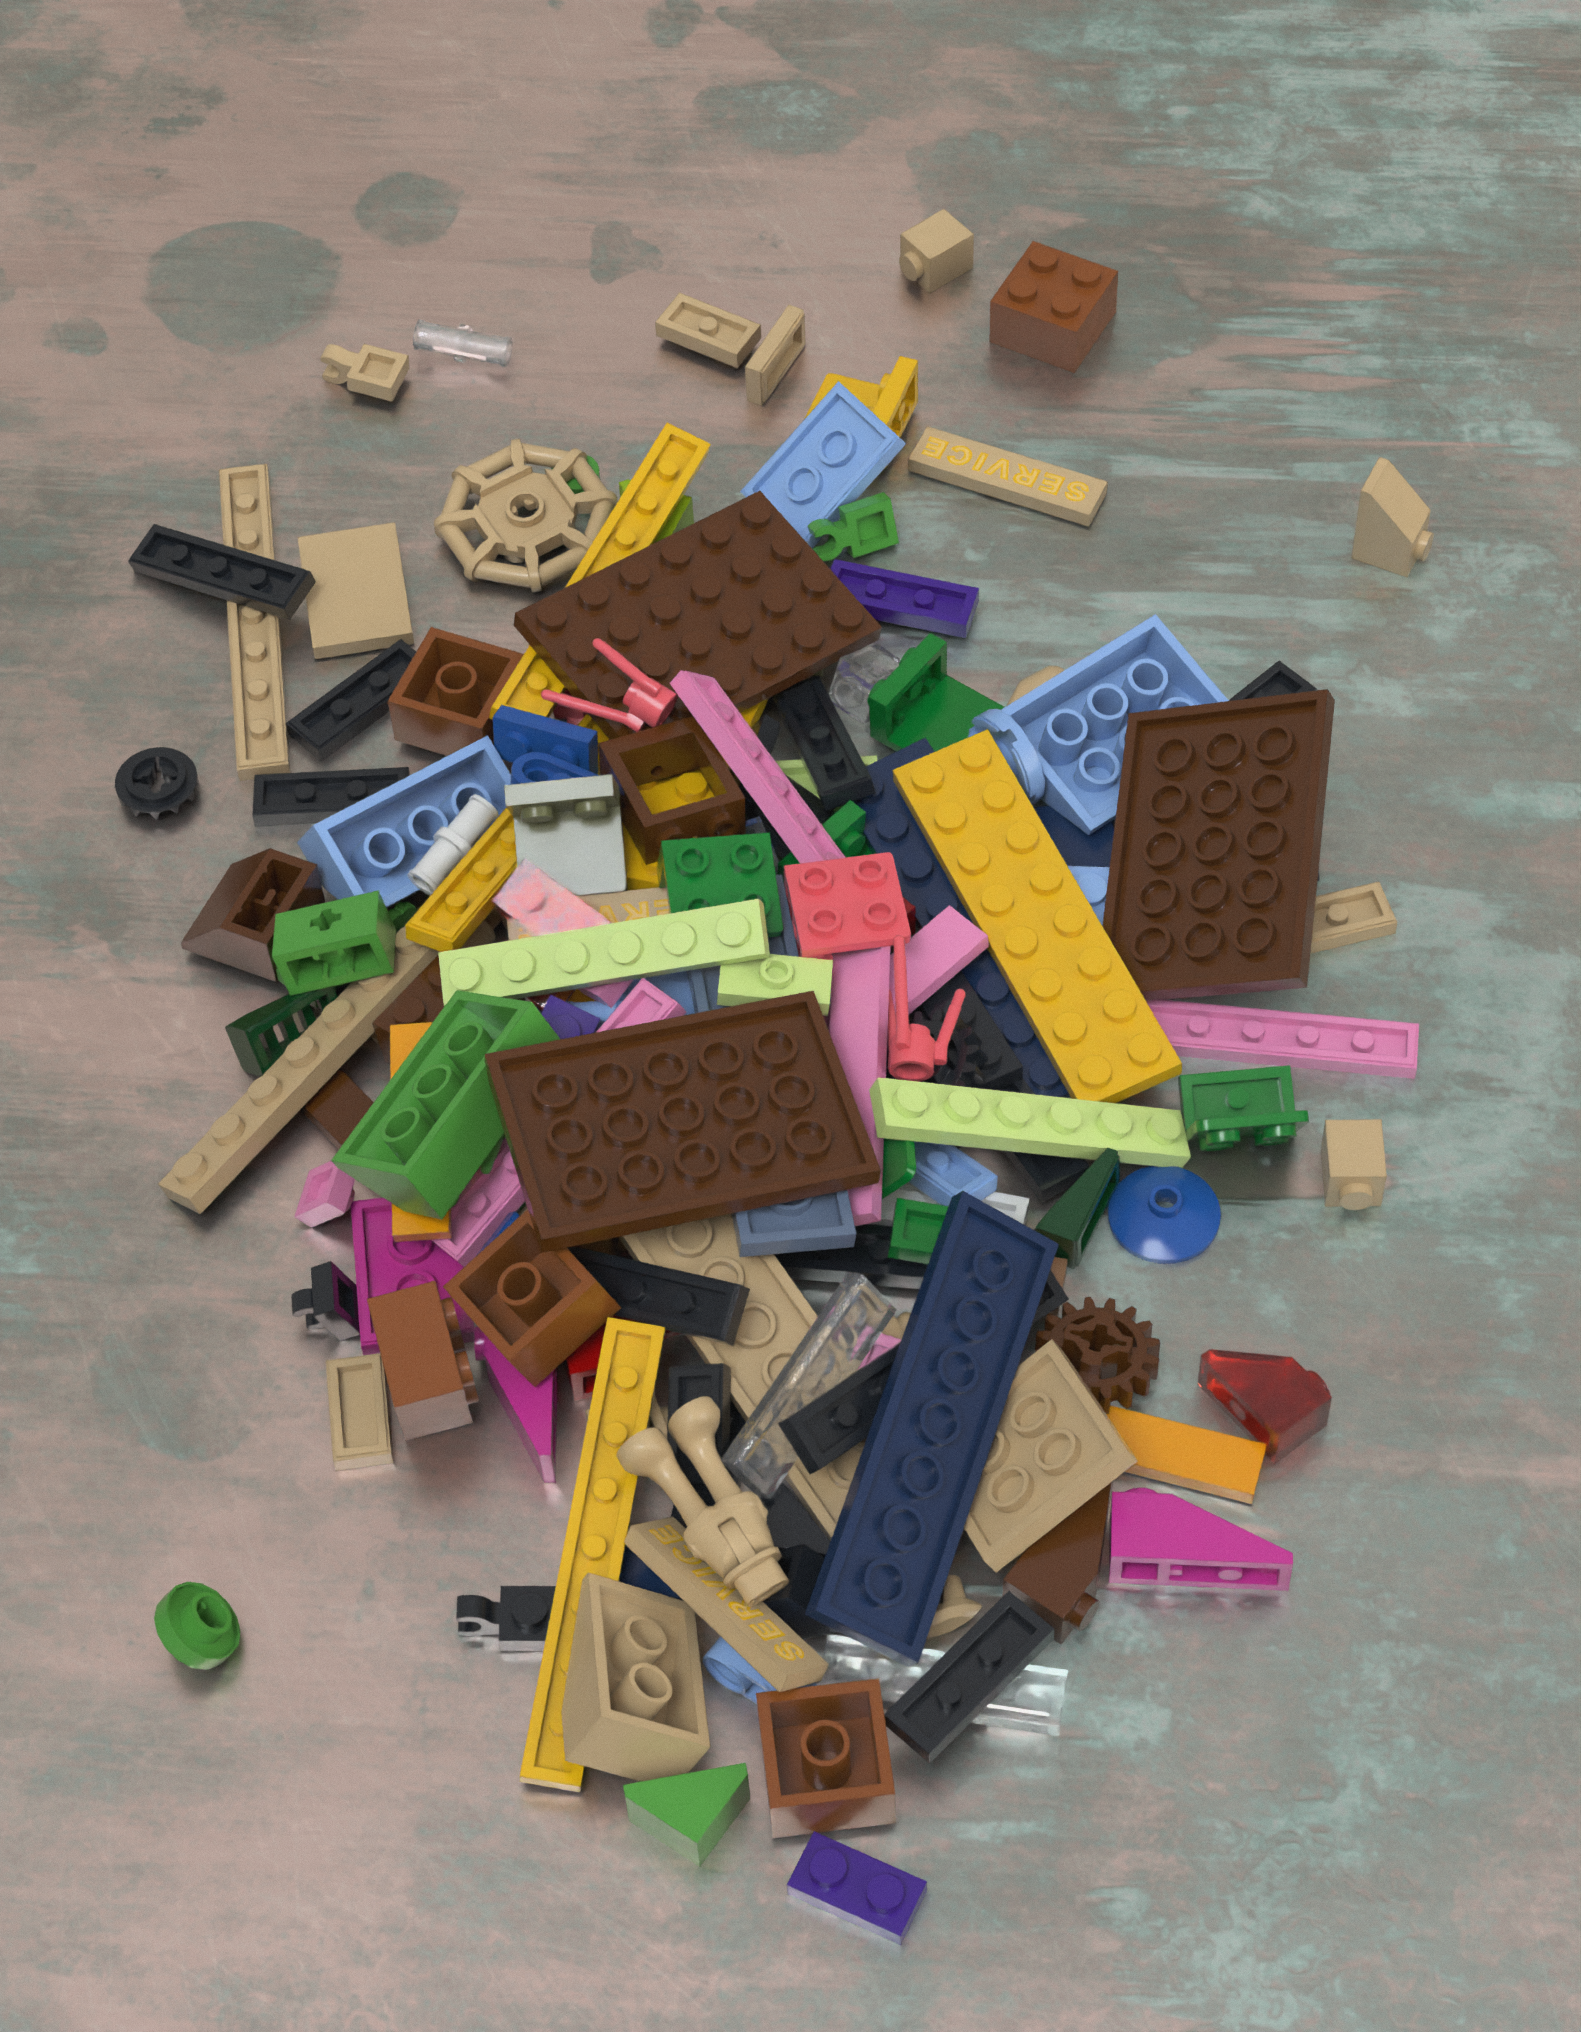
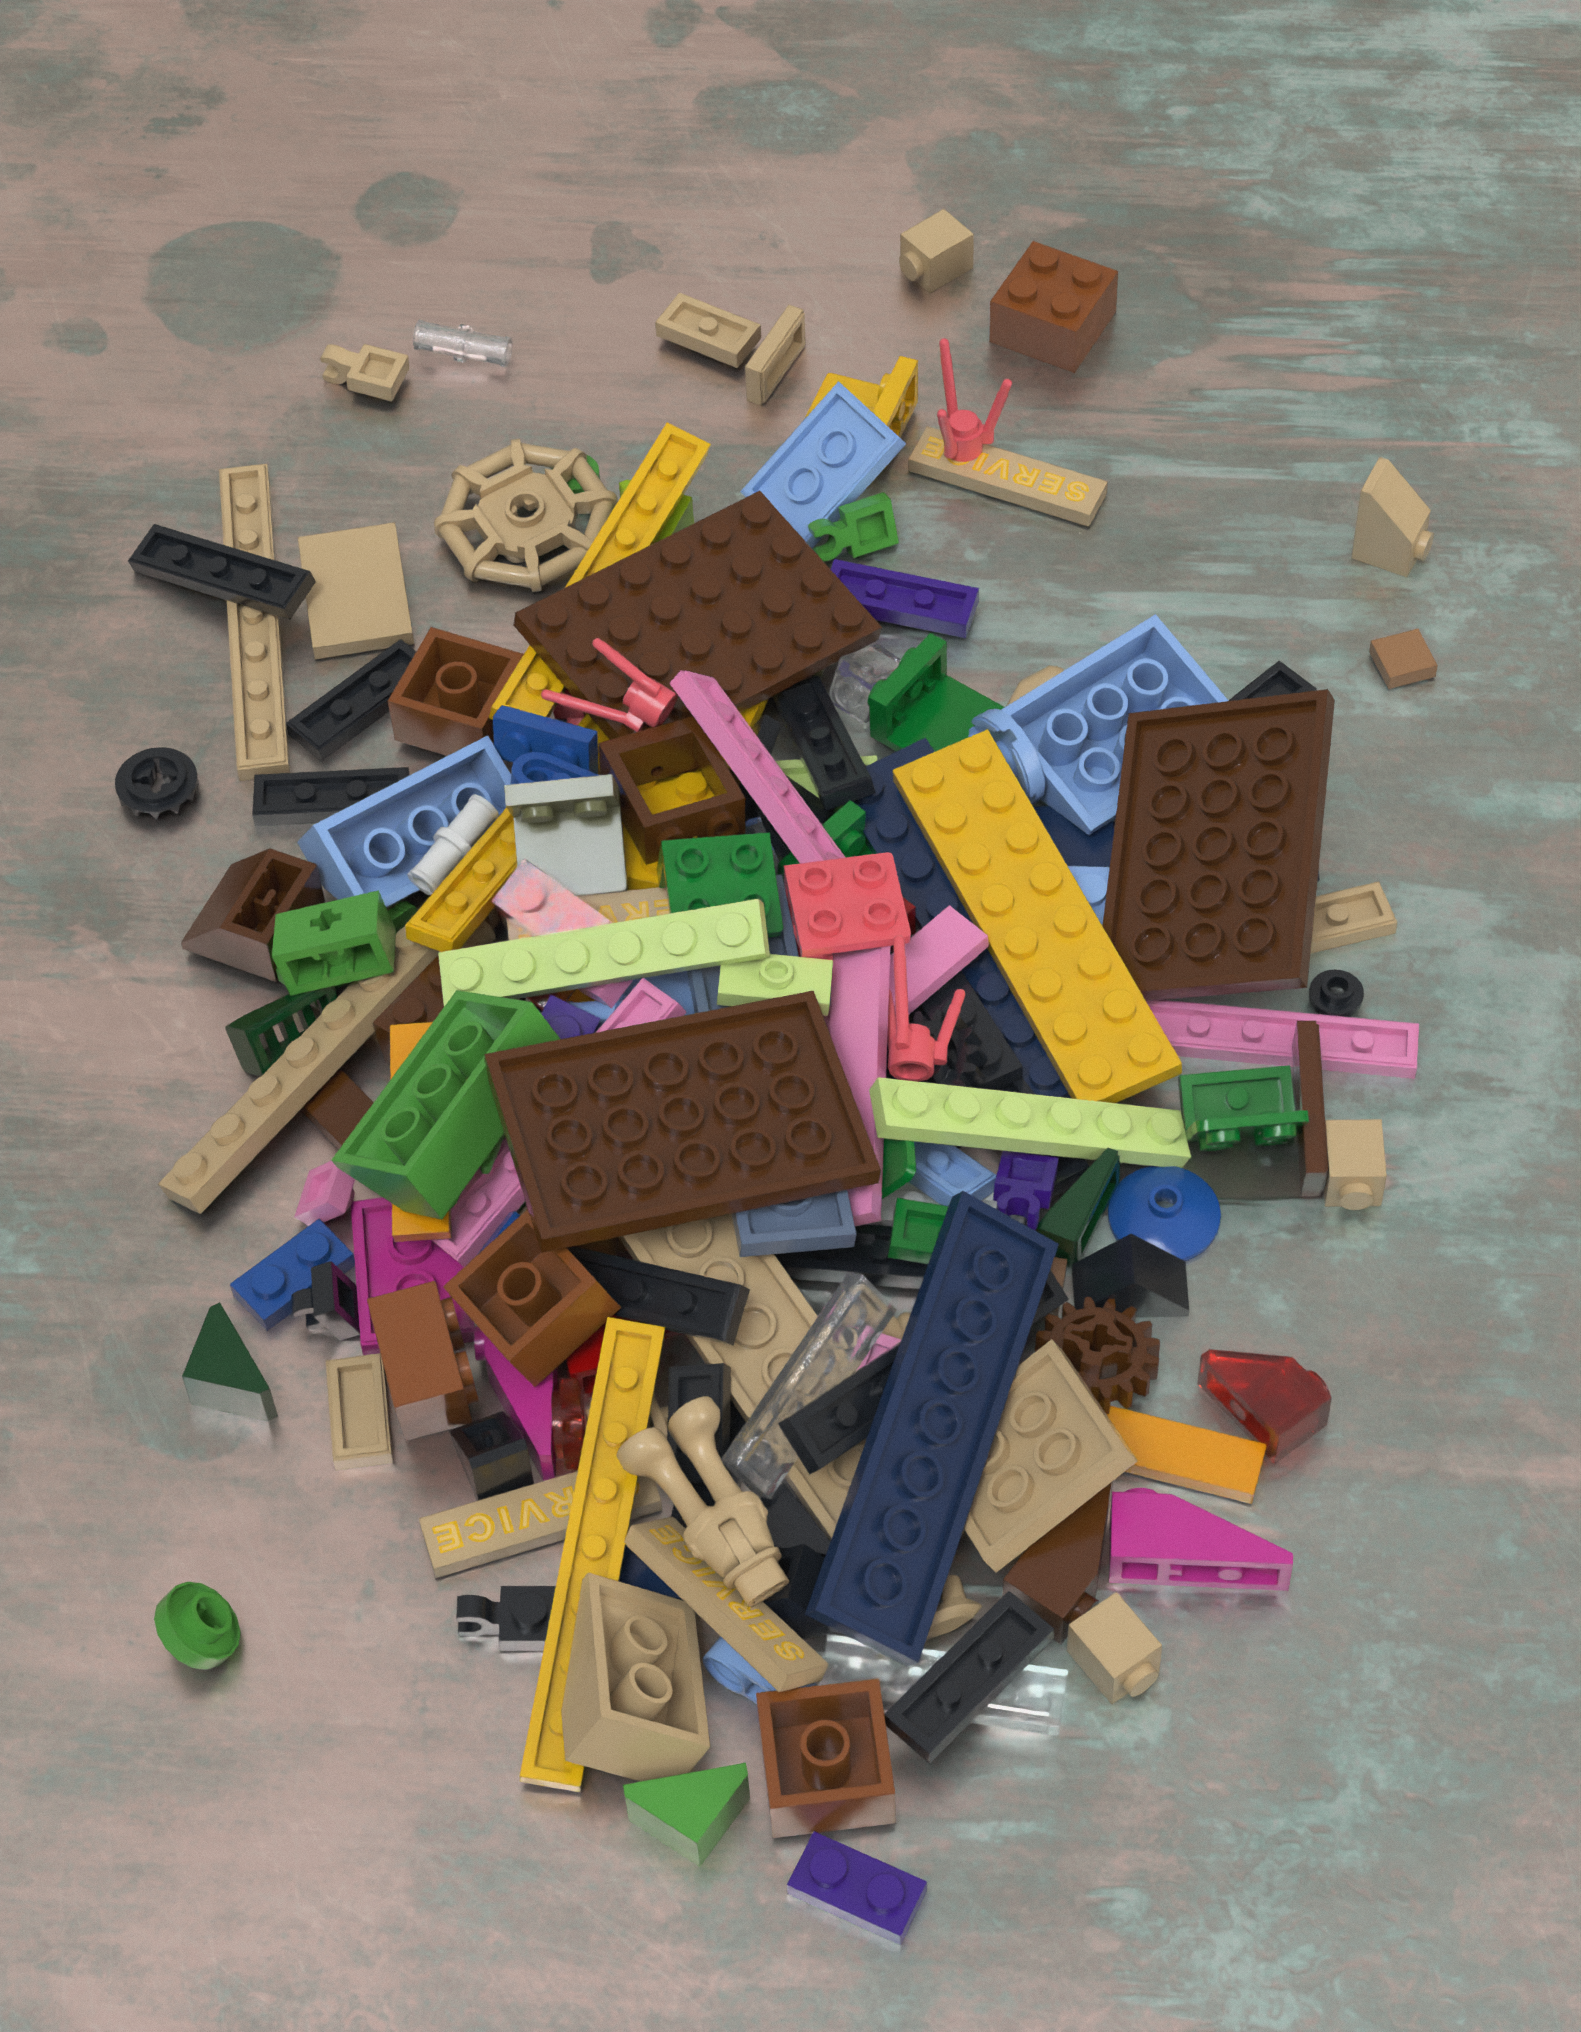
(224, 1373): none -> dark green slope
(269, 1284): none -> blue plate
(493, 1455): none -> black slope
(512, 1523): none -> tan tile
(568, 1422): none -> clear red gear
(962, 429): none -> coral plant
(1025, 1184): none -> dark purple plate
(1115, 1649): none -> tan brick
(1134, 1276): none -> black slope
(1310, 1097): none -> reddish brown tile
(1336, 1004): none -> black plate
(1403, 658): none -> medium nougat tile

